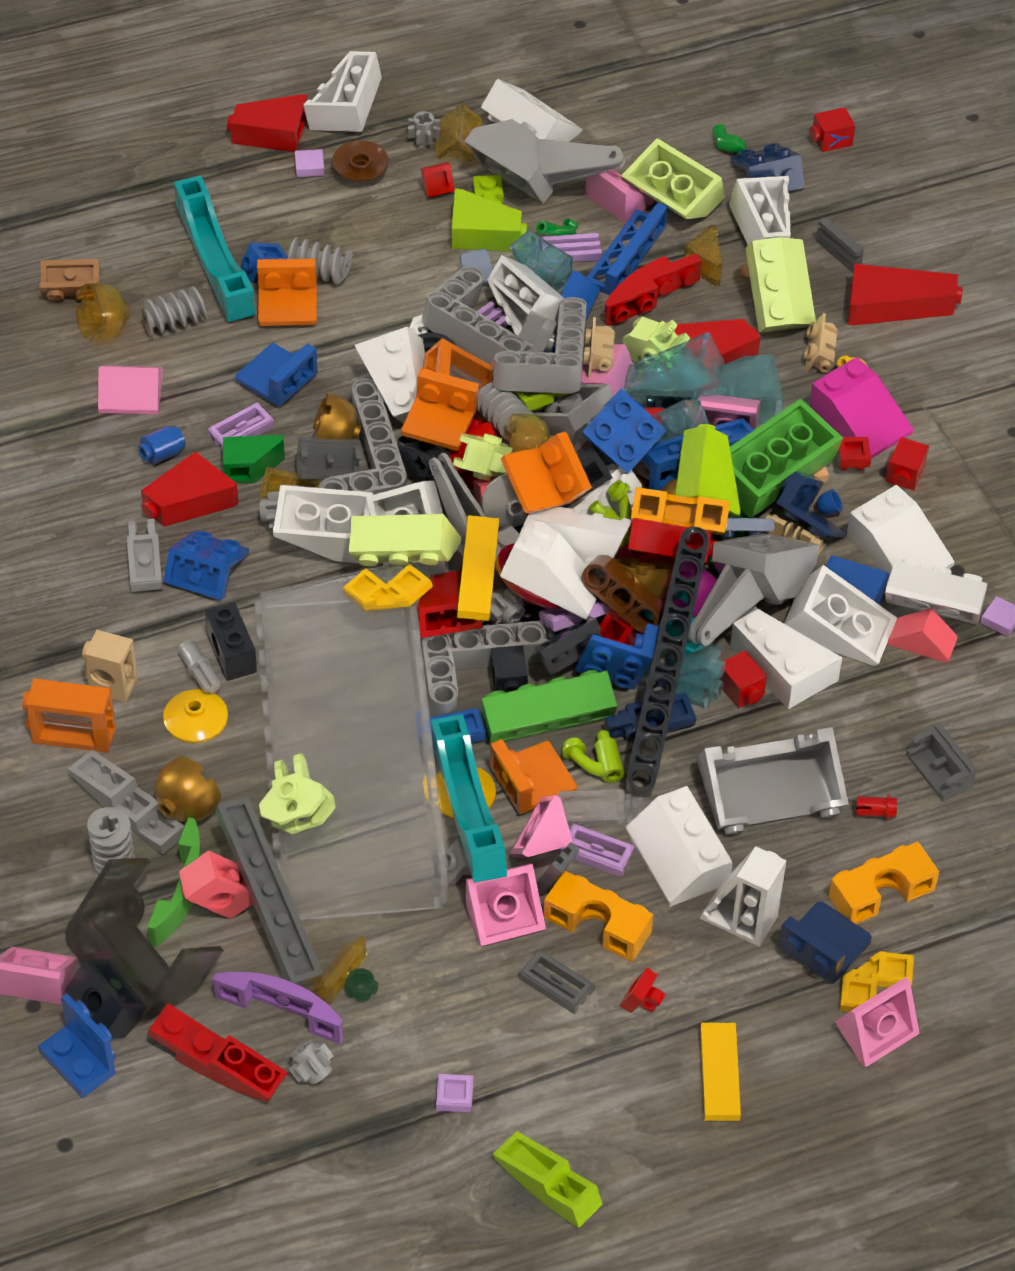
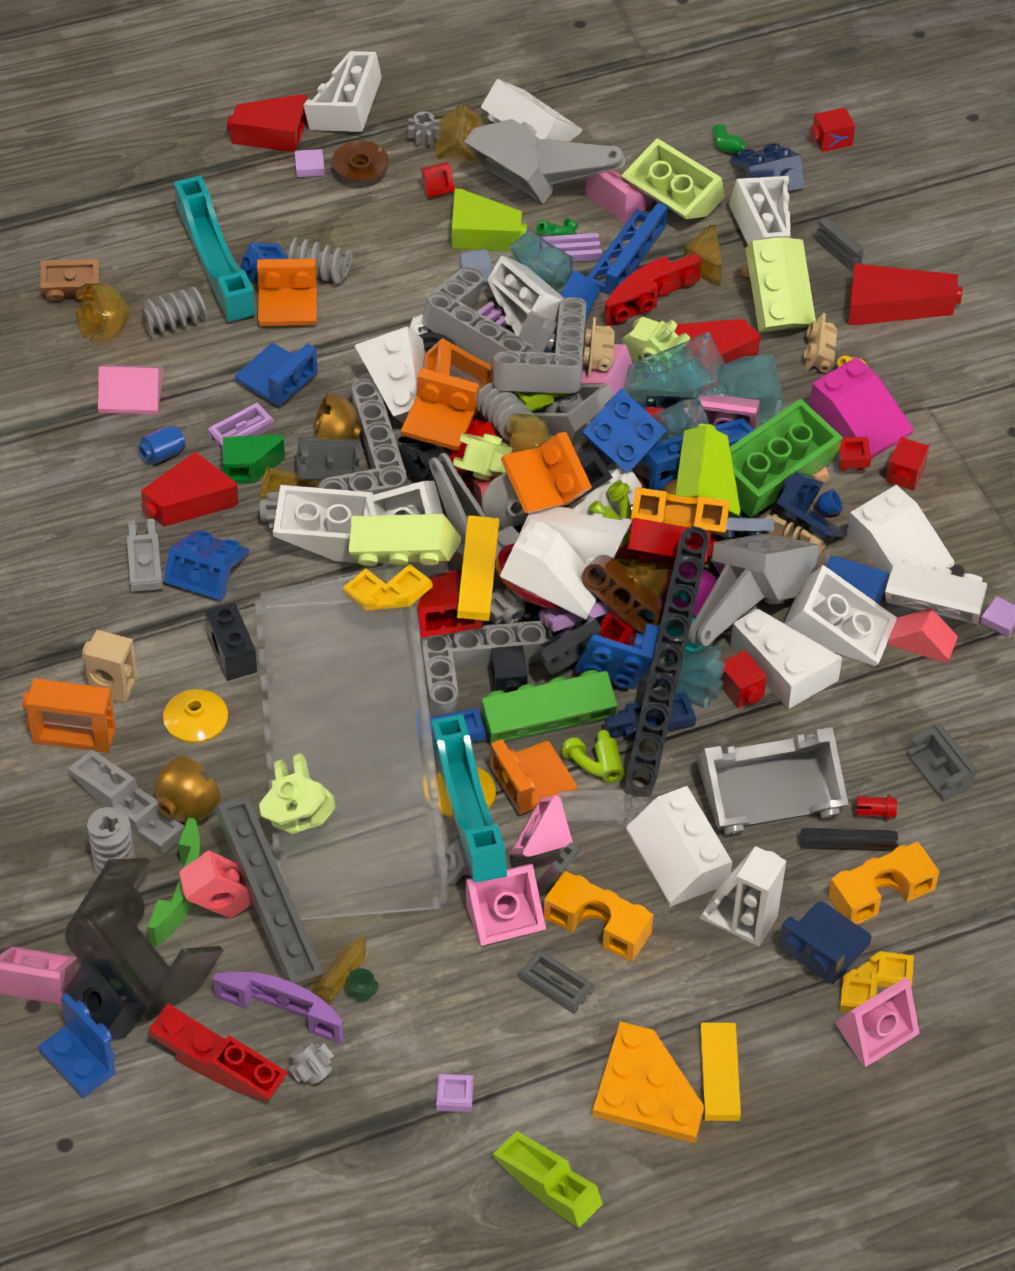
(199, 667): light grey axle -> none
(489, 187): lime plate -> none
(596, 855): lavender tile -> none
(643, 993): red tile -> none
(647, 1087): none -> light orange plate
(849, 838): none -> black axle

